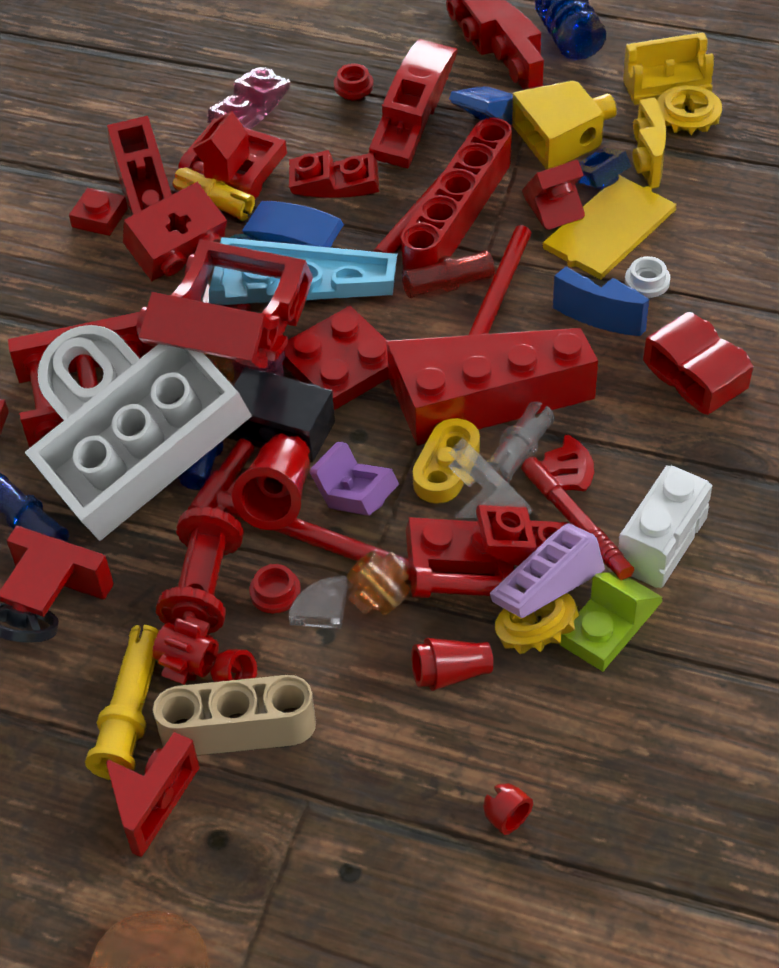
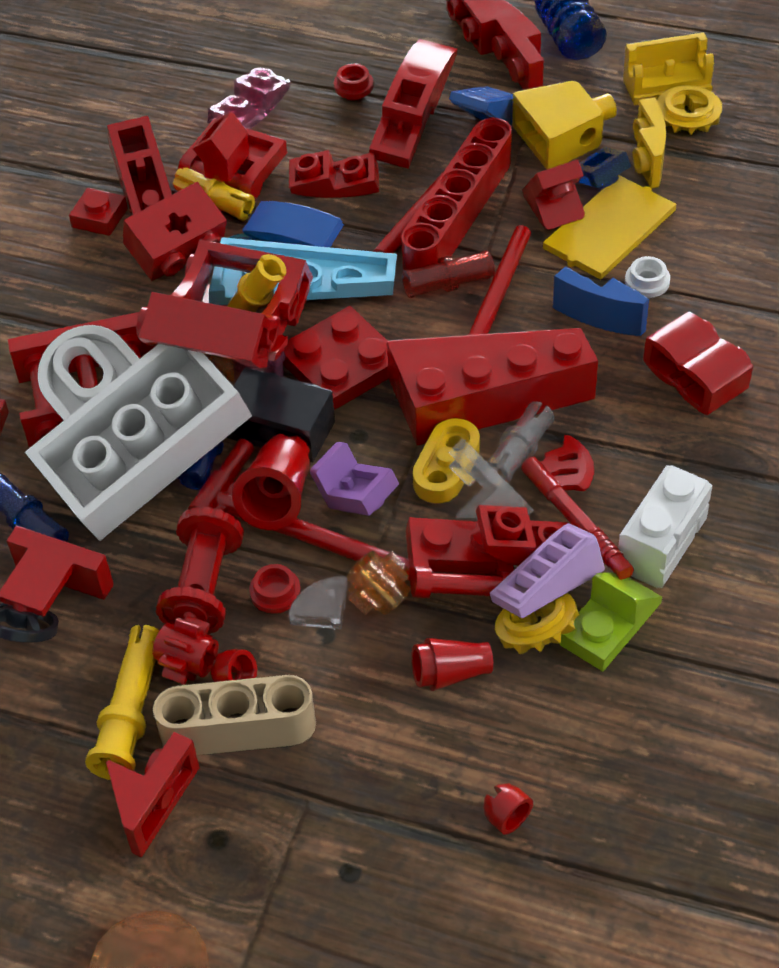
(257, 287): none -> yellow axle

